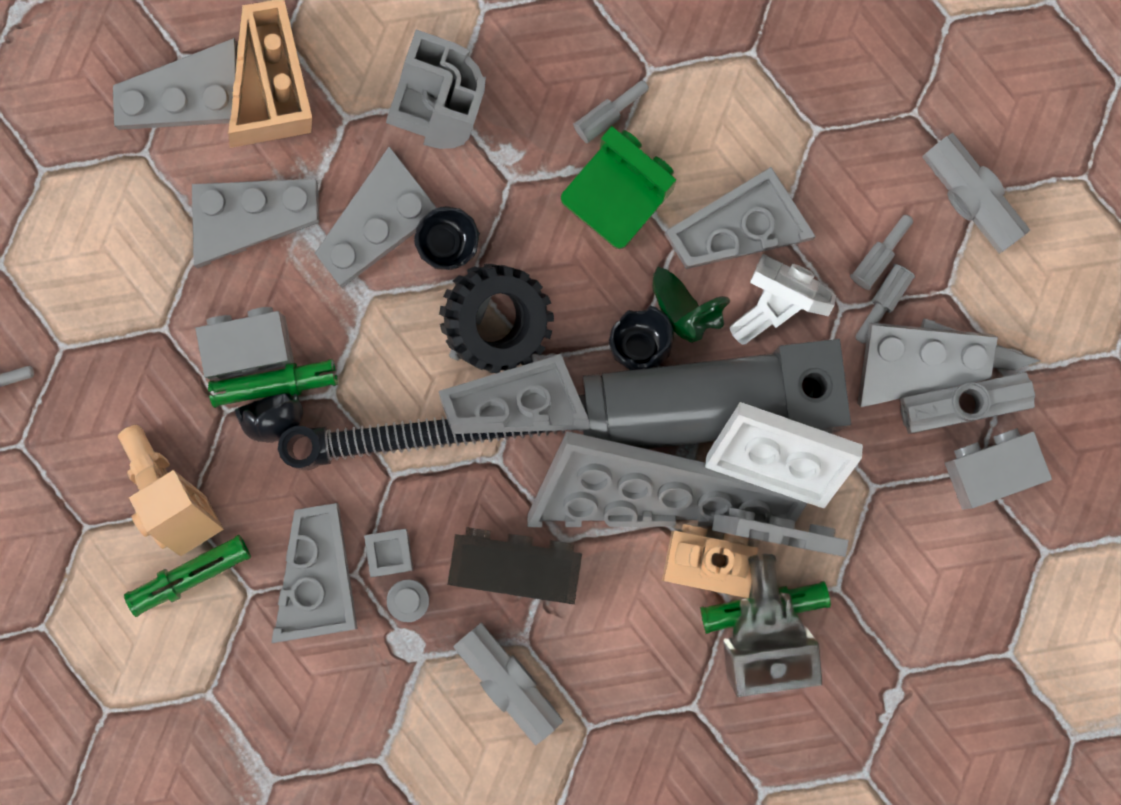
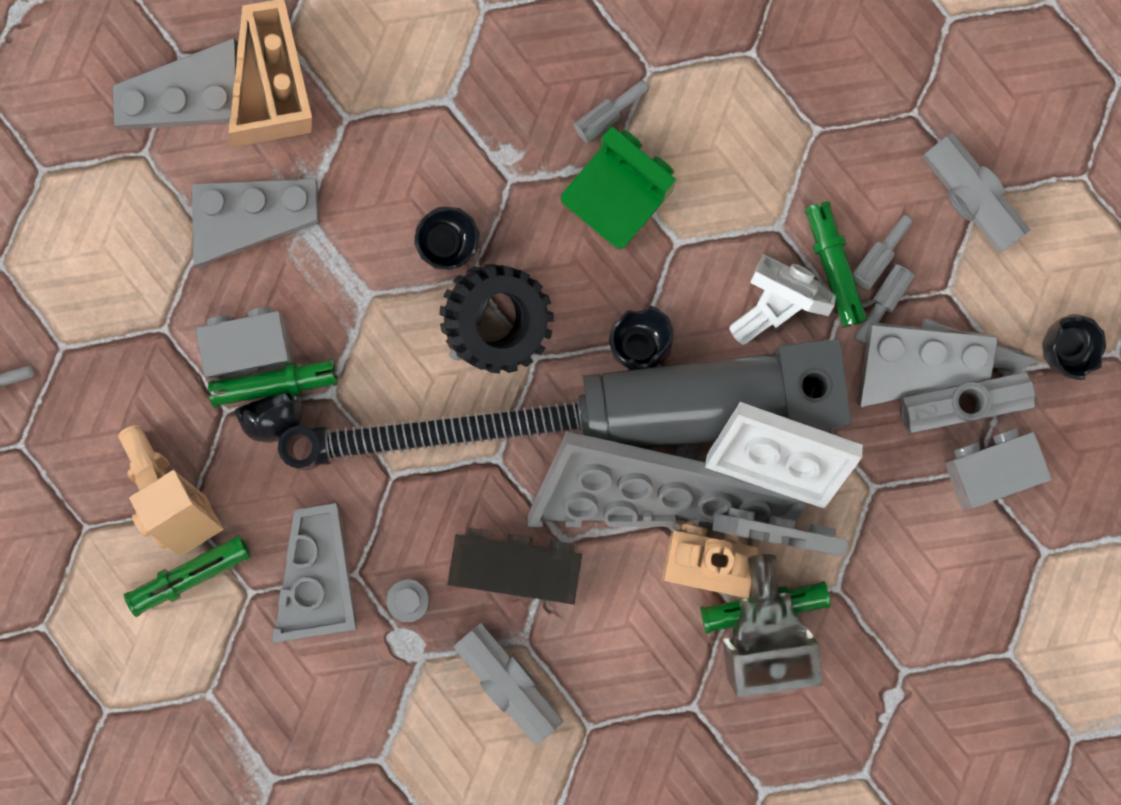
(375, 220): light grey wing -> none
(388, 552): light grey plate -> none
(437, 92): light grey brick -> none
(517, 400): light grey wing -> none
(685, 314): dark green piece -> none
(740, 223): light grey wing -> none
(835, 263): none -> green pin
(1074, 346): none -> black hair

